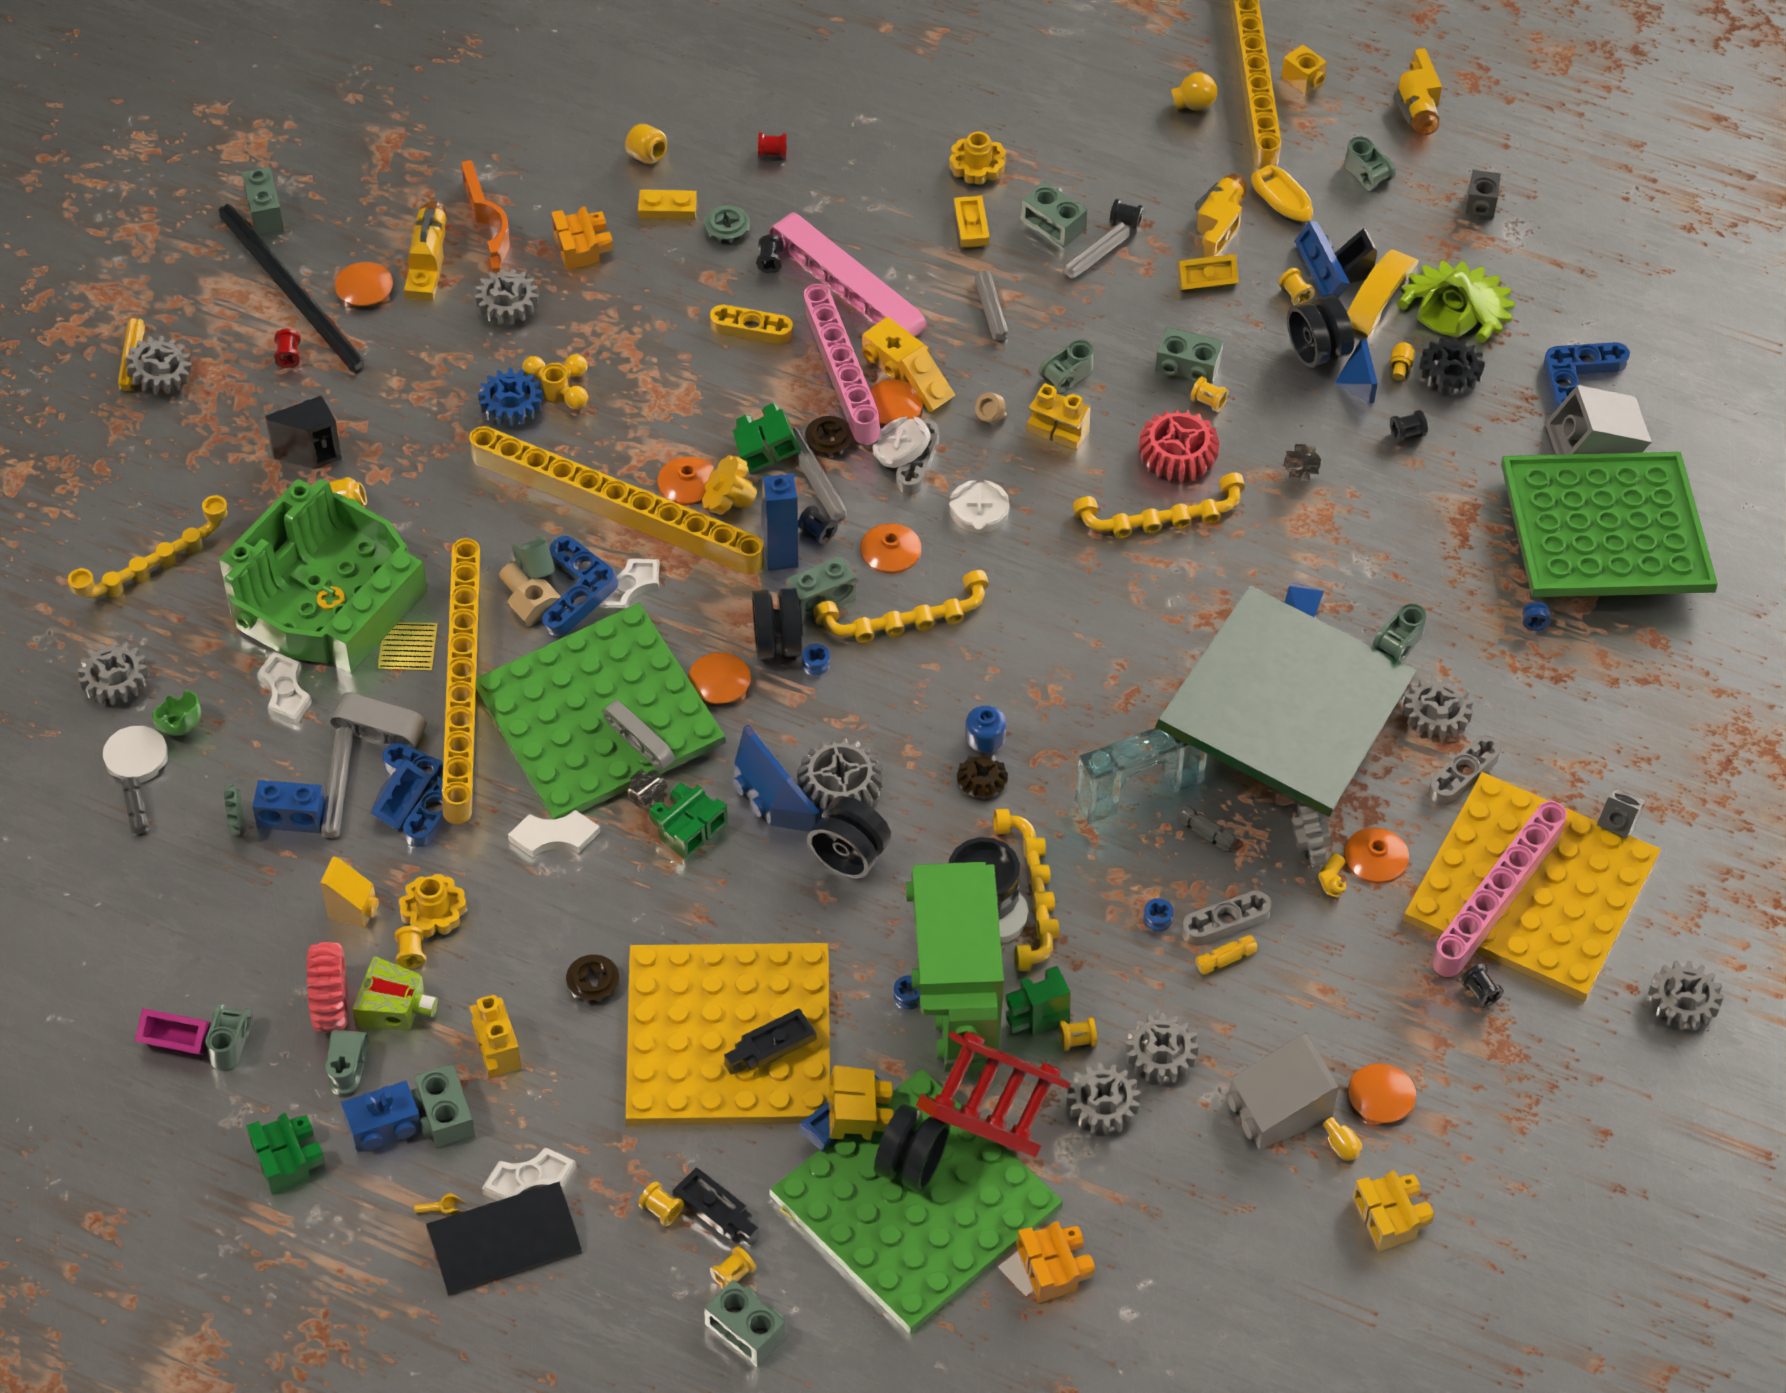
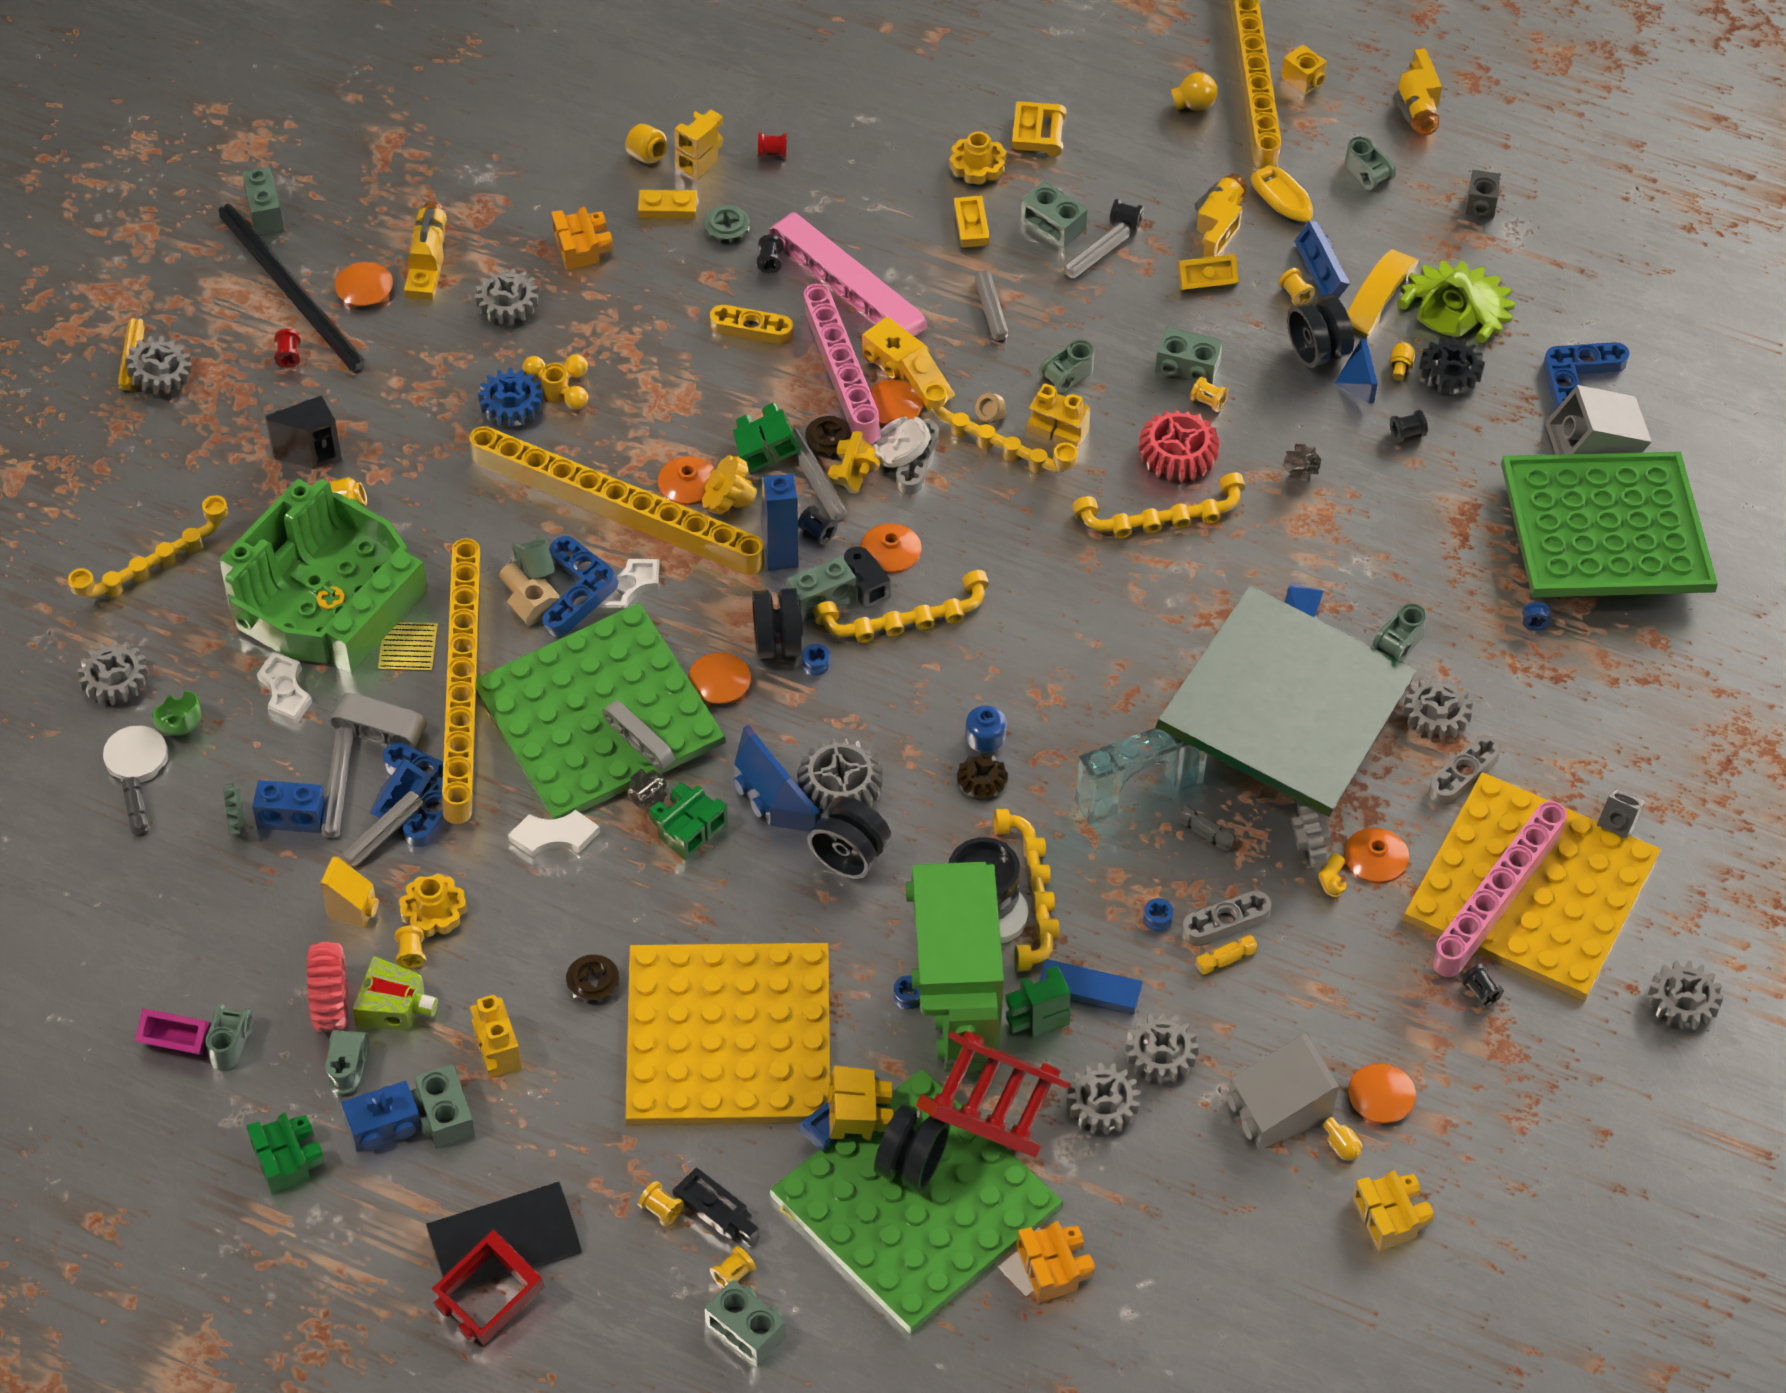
(382, 828): none -> light grey axle
(445, 1205): yellow hand -> none
(488, 213): orange piece -> none
(491, 1245): none -> red window
(518, 1178): white tile -> none
(698, 144): none -> yellow hips
(770, 1042): black hinge -> none
(857, 462): none -> yellow hips
(871, 579): none -> black leg
(979, 506): white tile -> none
(1029, 123): none -> yellow plate
(1064, 455): none -> yellow bar
(1067, 1029): yellow bush -> none
(1098, 987): none -> blue tile
(1357, 256): black slope -> none

